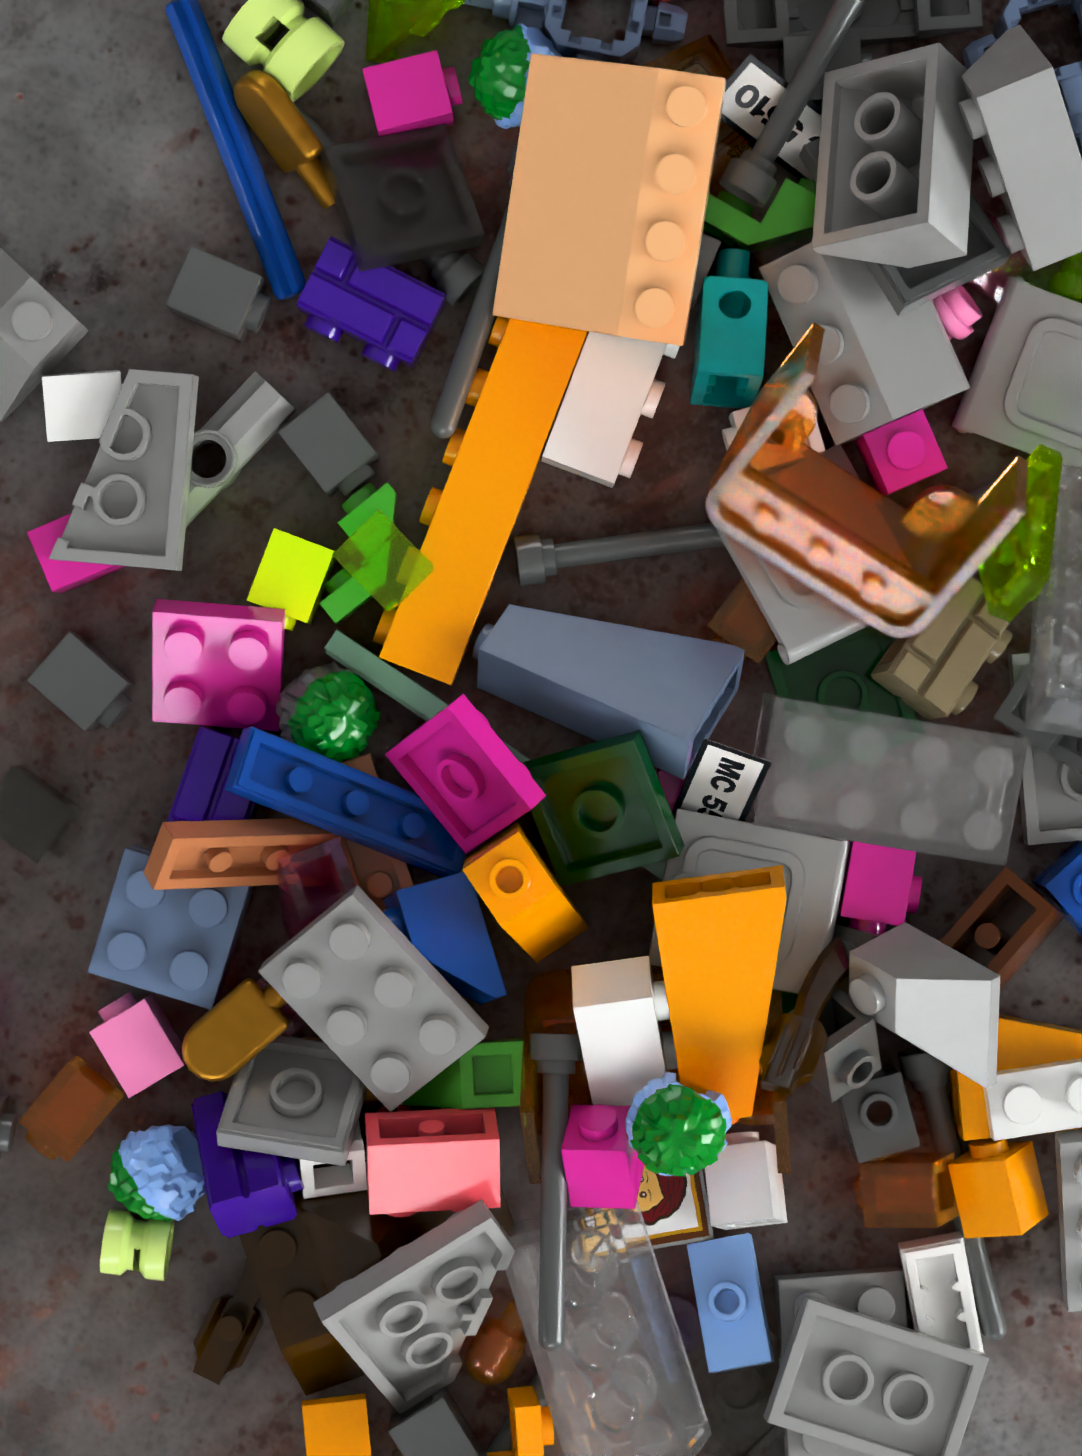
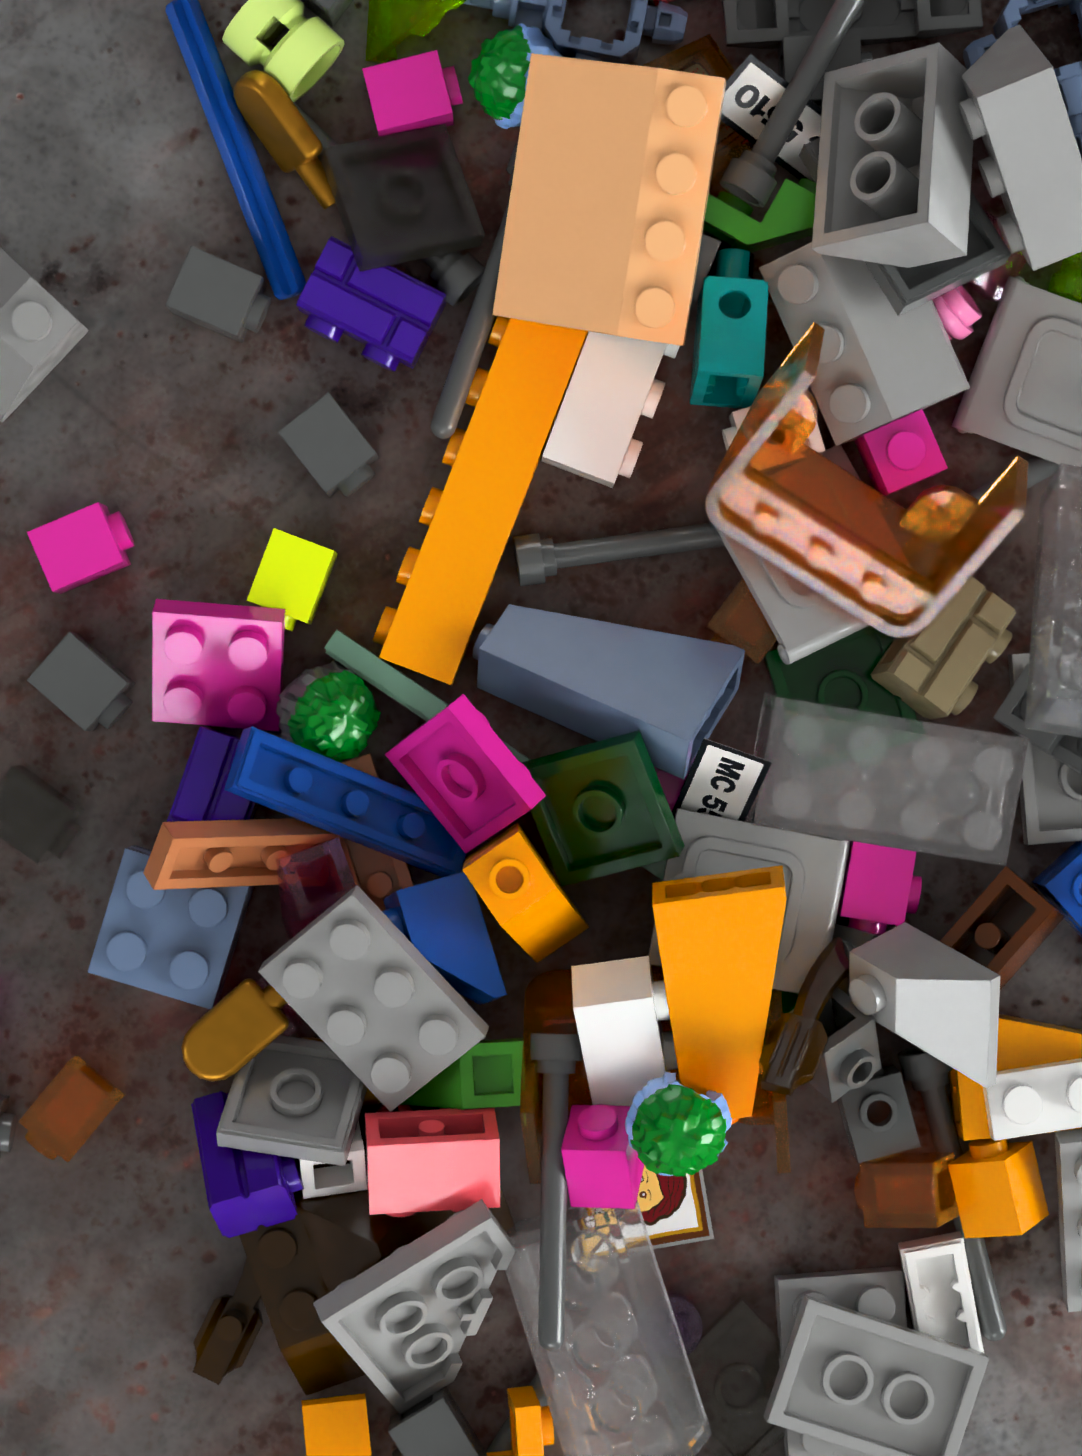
(79, 403): white brick -> none
(136, 1245): yellowish green wheel -> none
(137, 1042): bright pink brick -> none
(140, 479): light grey wing -> none
(158, 1172): light blue piece -> none
(242, 430): light grey piece -> none
(345, 591): bright green slope -> none
(383, 561): clear neon green panel -> none
(496, 1348): clear orange cylinder -> none
(730, 1303): light blue plate -> none
(745, 1184): white brick -> none
(1023, 558): clear neon green wing -> none

